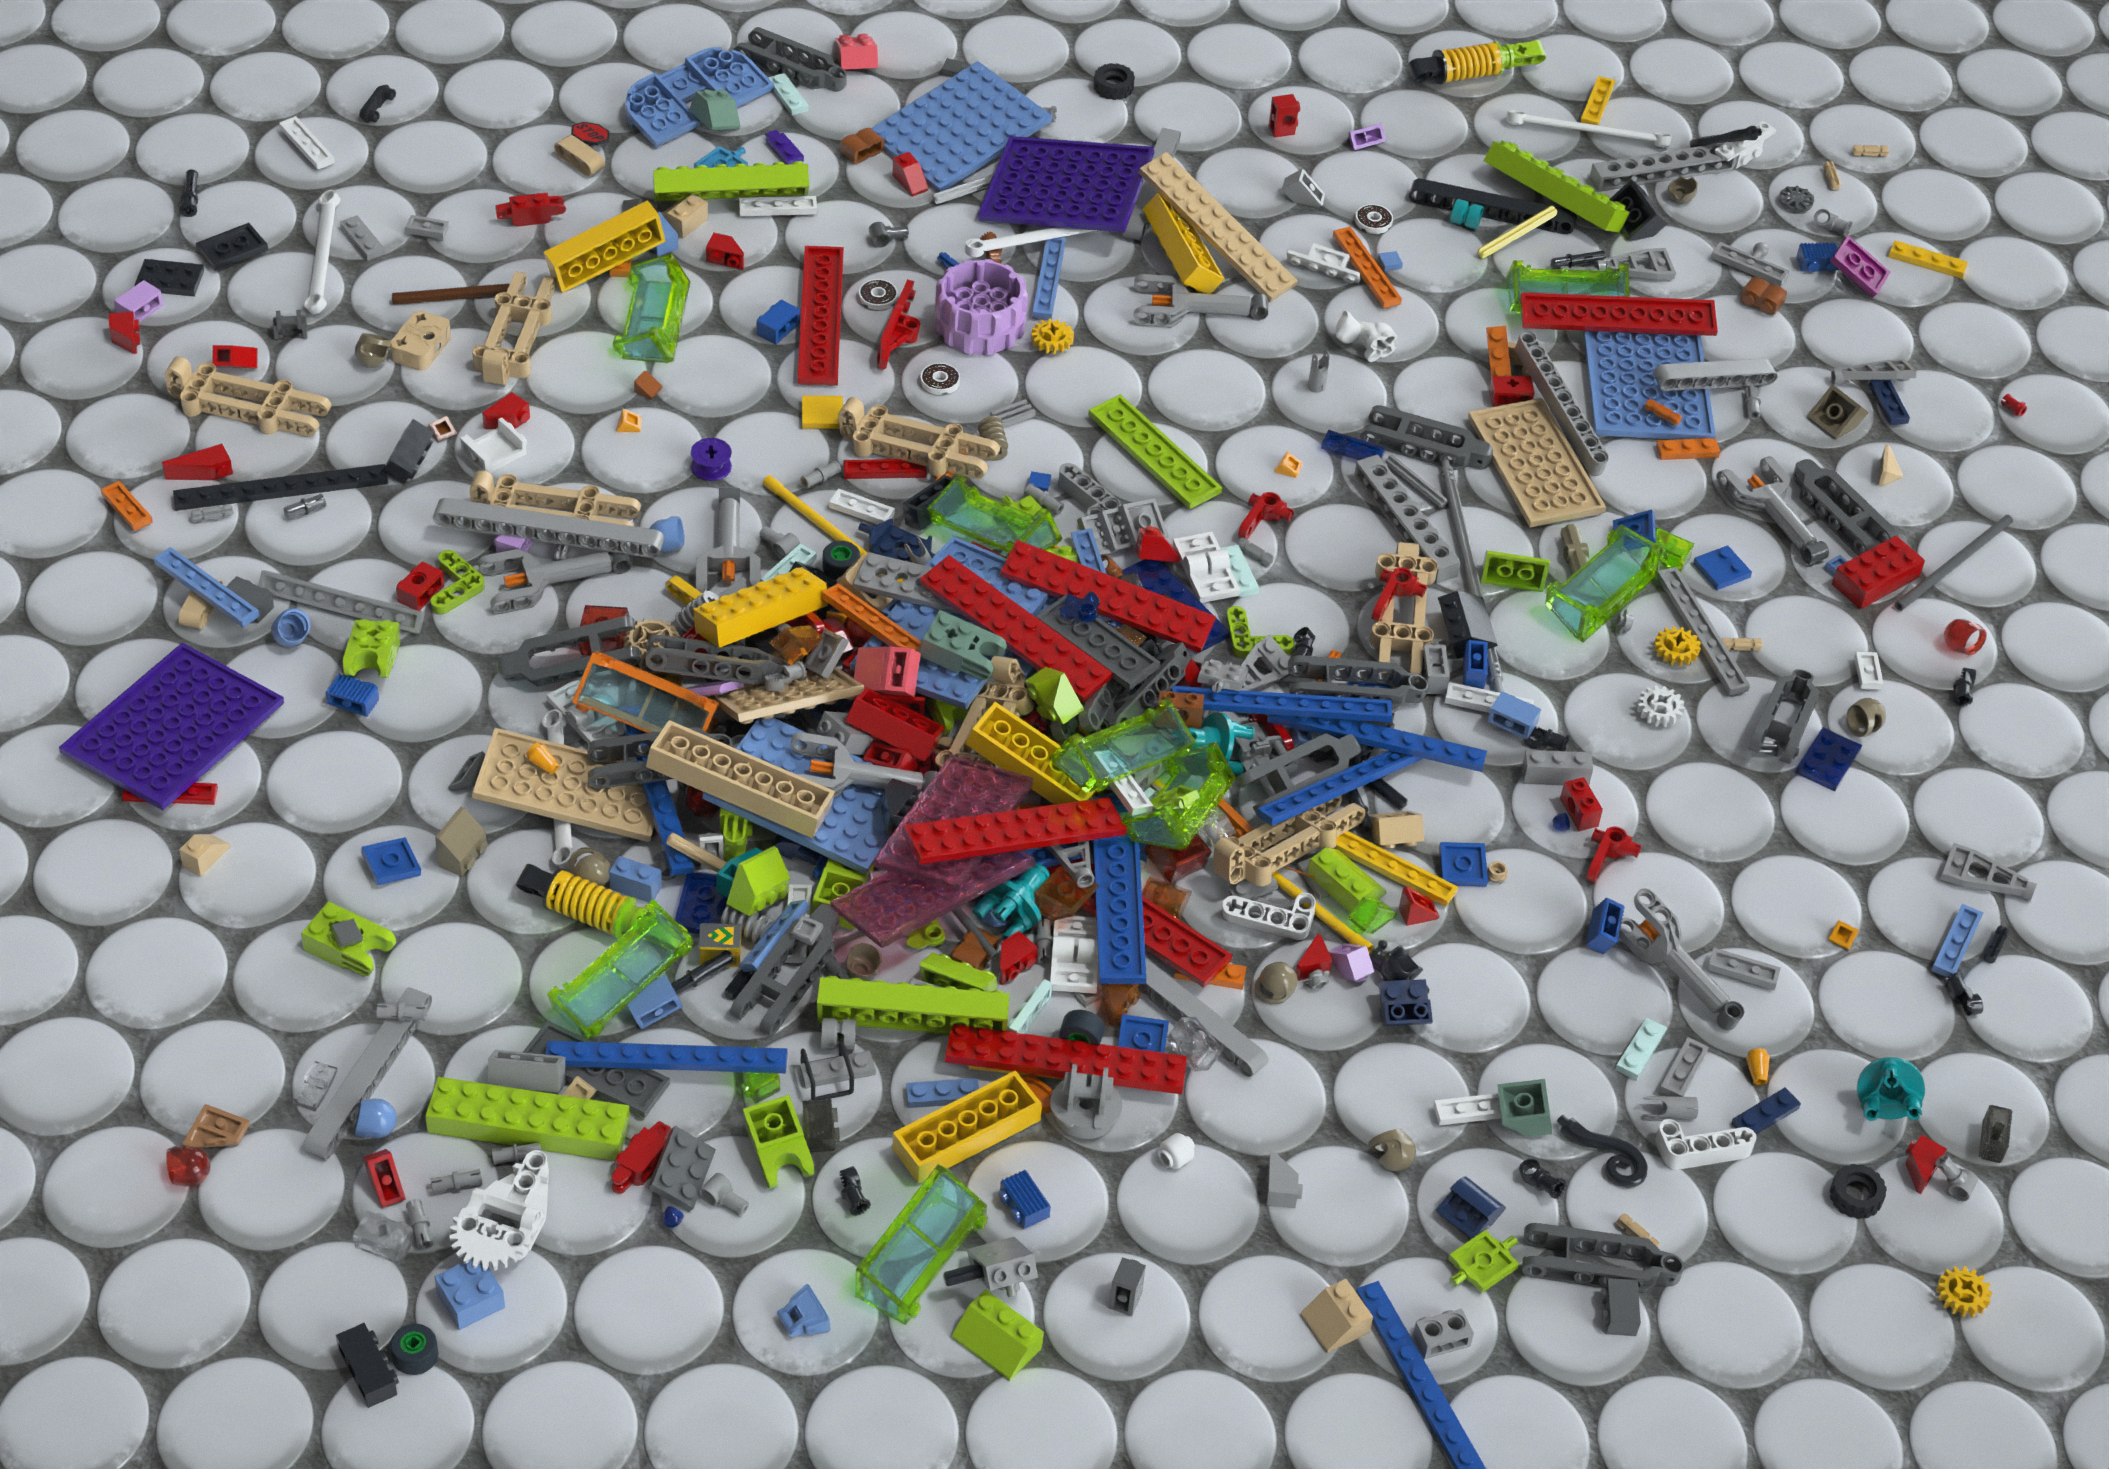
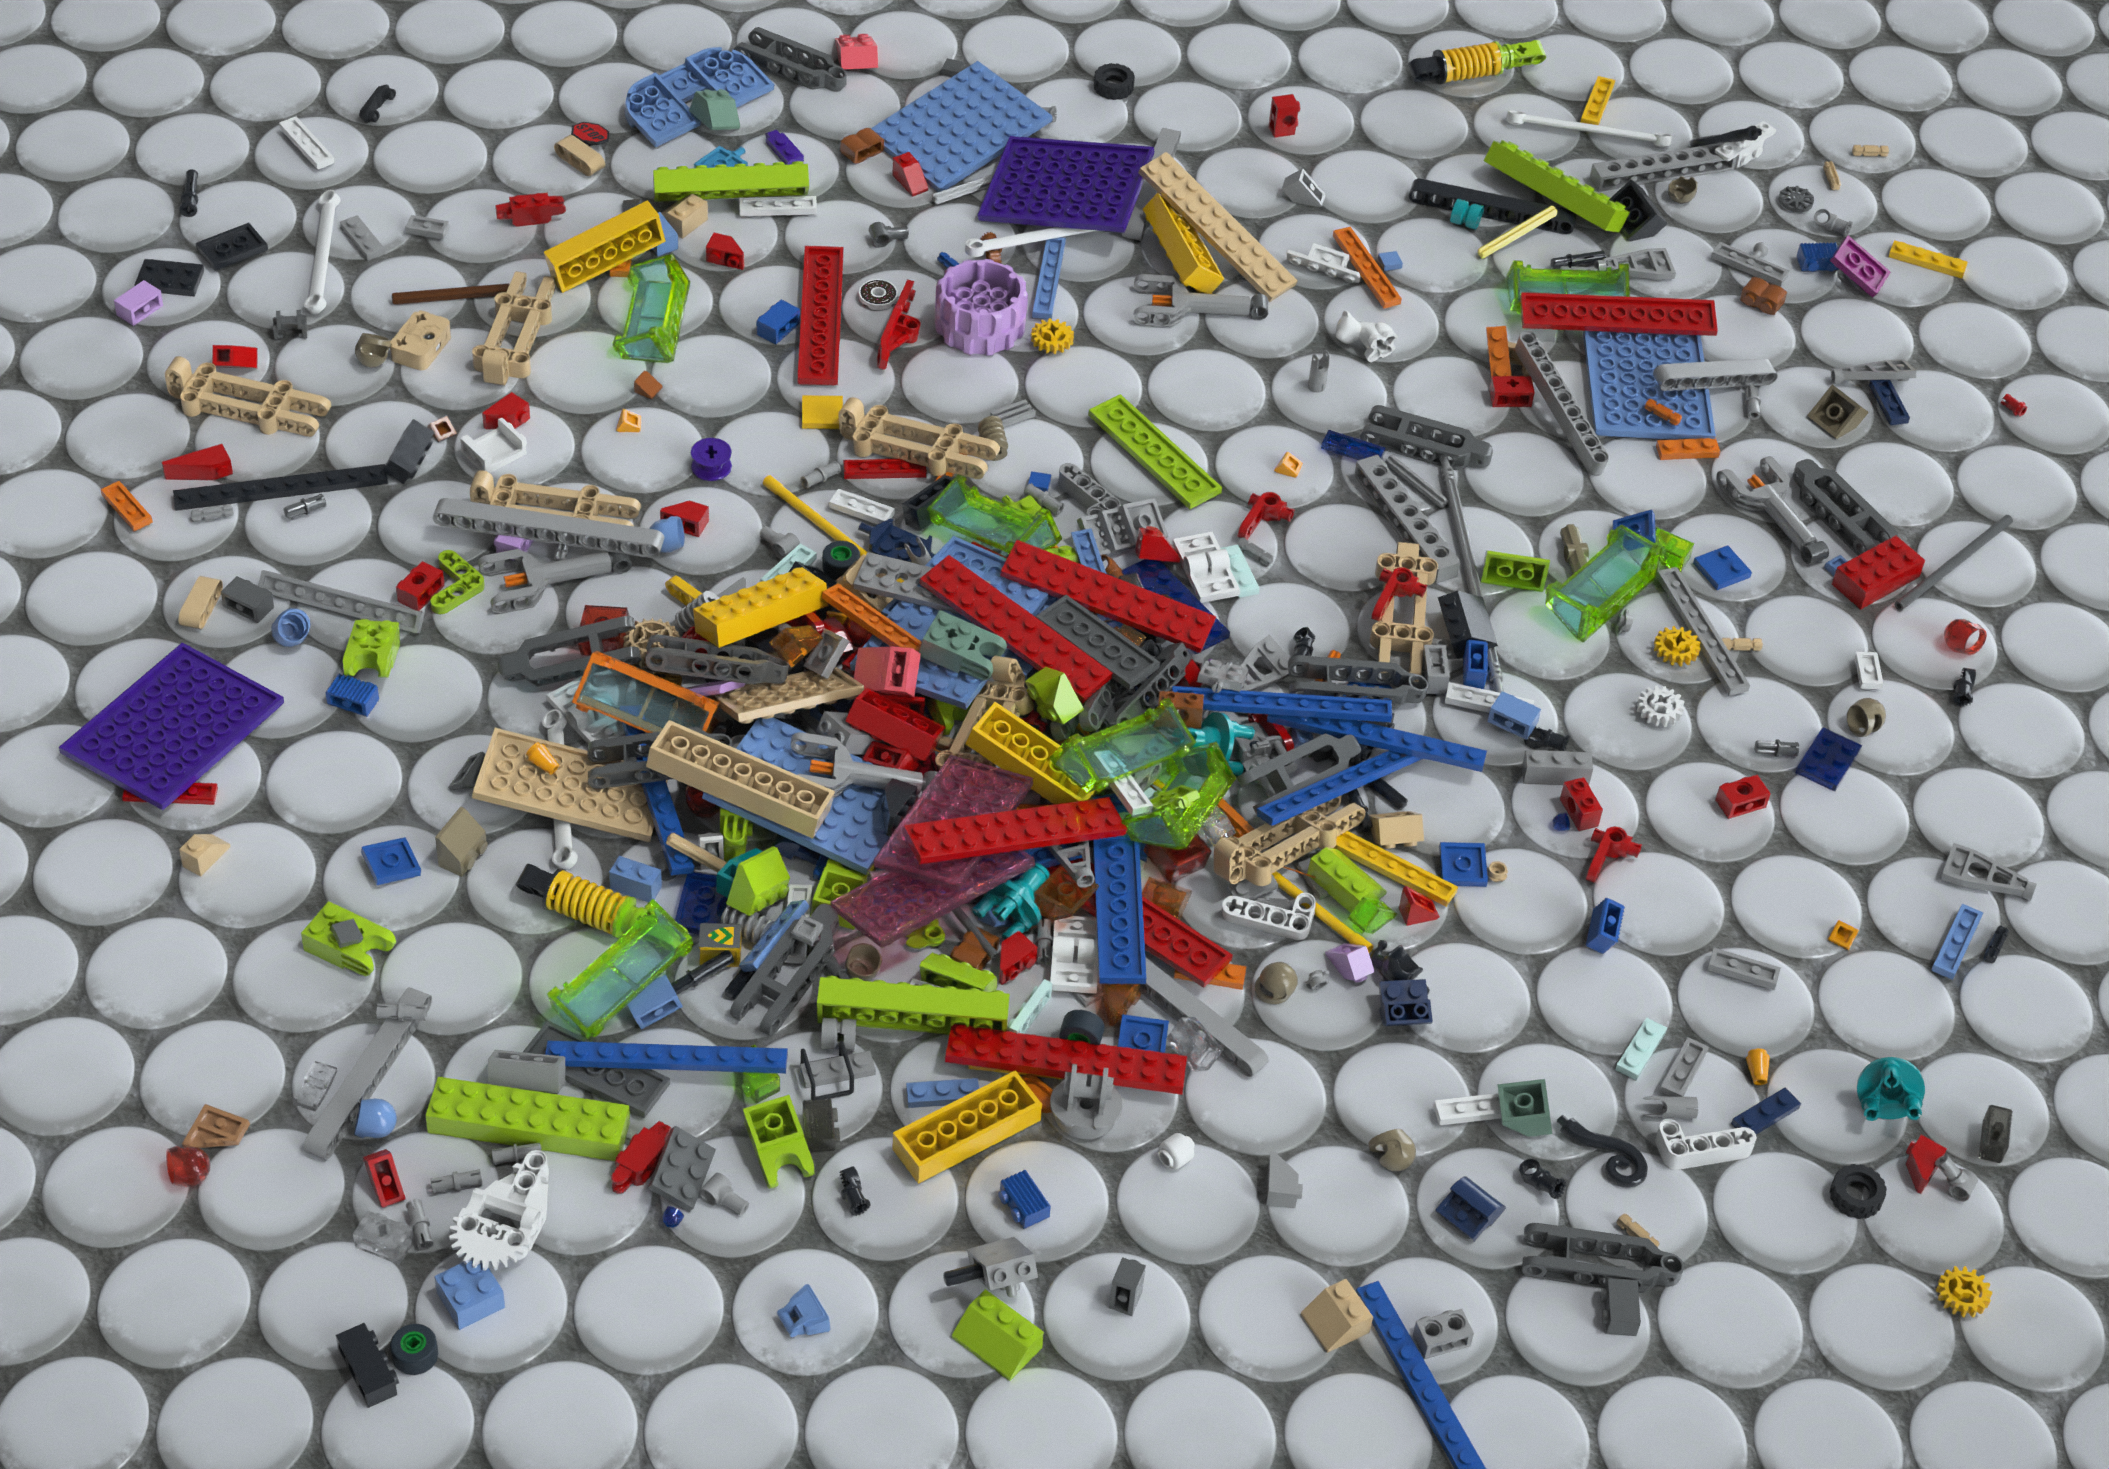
(124, 329): red slope -> none
(206, 587): medium blue plate -> none
(580, 1089): tan plate -> none
(591, 867): dark tan helmet -> none
(693, 516): none -> red slope
(728, 555): light grey piece -> none
(784, 676): light grey connector -> none
(788, 94): light aqua plate -> none
(919, 1245): windscreen -> none
(940, 370): tile -> none
(1079, 608): clear blue plate -> none
(1248, 640): lime beam -> none
(1314, 959): red slope -> none
(1367, 136): medium lavender slope -> none
(1368, 212): tile -> none
(1483, 1261): lime plate -> none
(1537, 462): tan plate -> none
(1664, 944): light grey piece -> none
(1742, 796): none -> red brick
(1794, 687): dark grey piece -> none
(1888, 467): tan slope -> none
(1961, 994): black connector -> none

